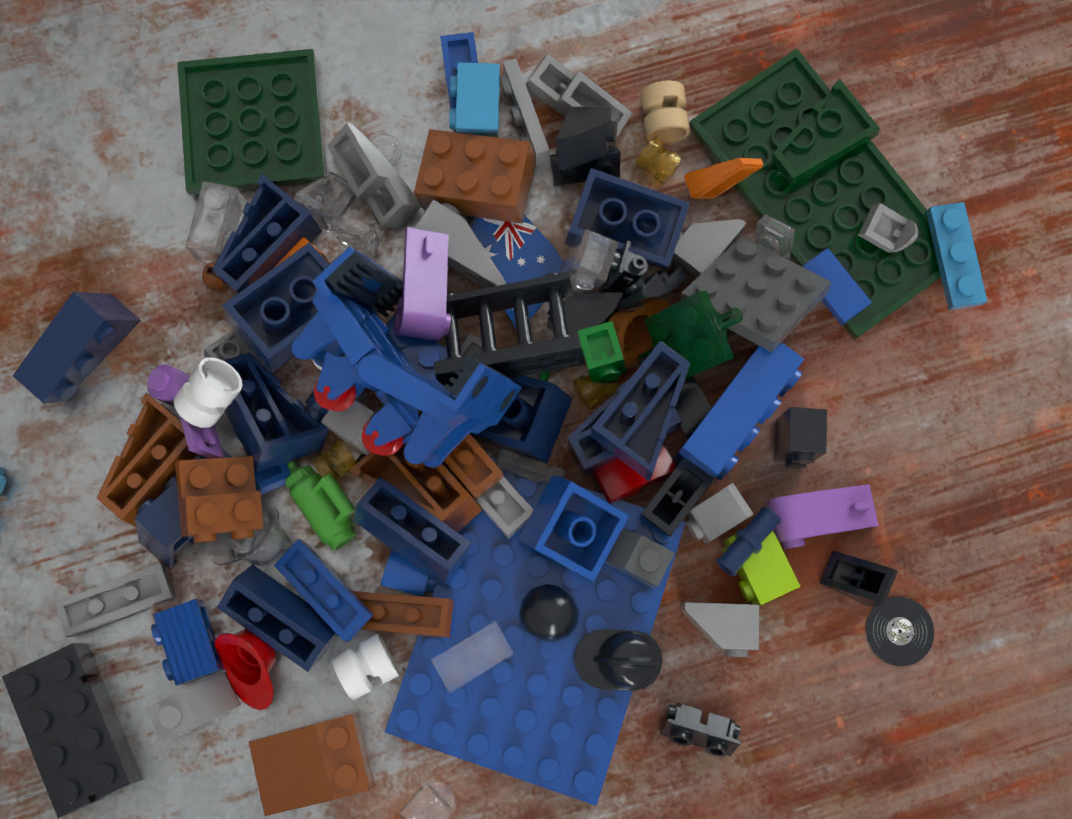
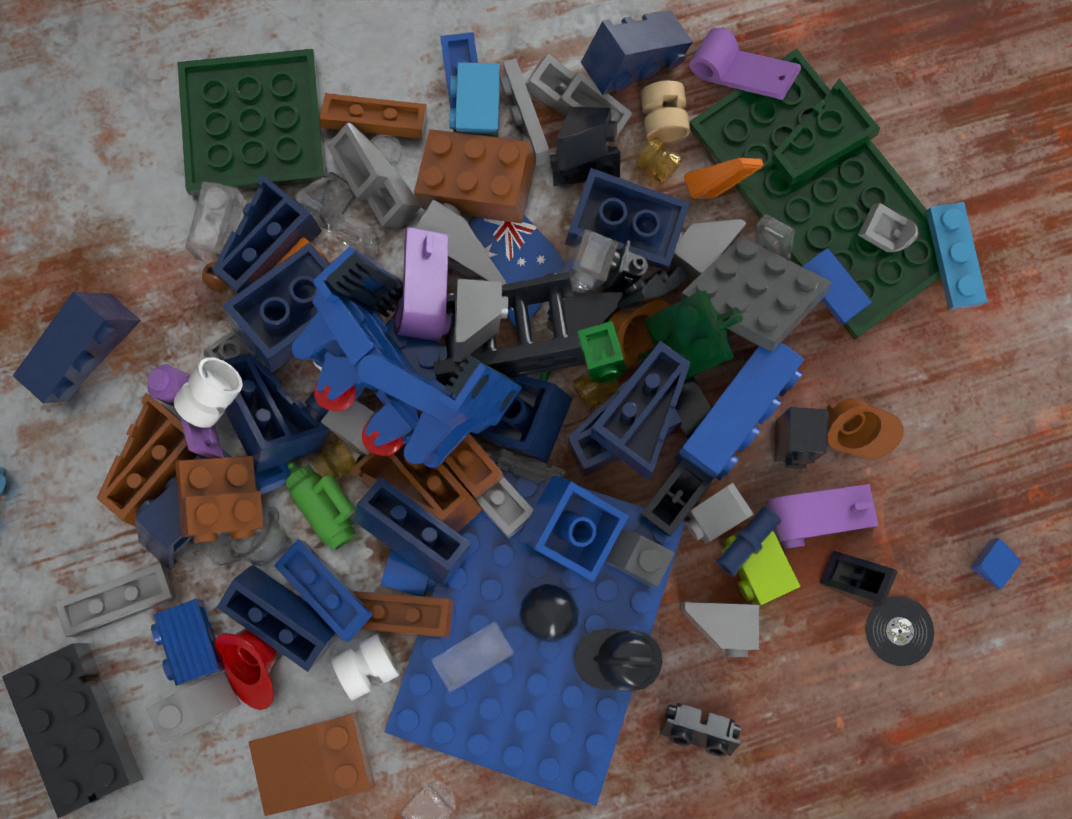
(374, 115): none -> dark orange plate
(477, 314): none -> light grey slope
(621, 481): red slope -> none
(635, 50): none -> dark blue wedge
(723, 63): none -> medium lavender door
(862, 429): none -> dark orange piece
(996, 563): none -> blue slope

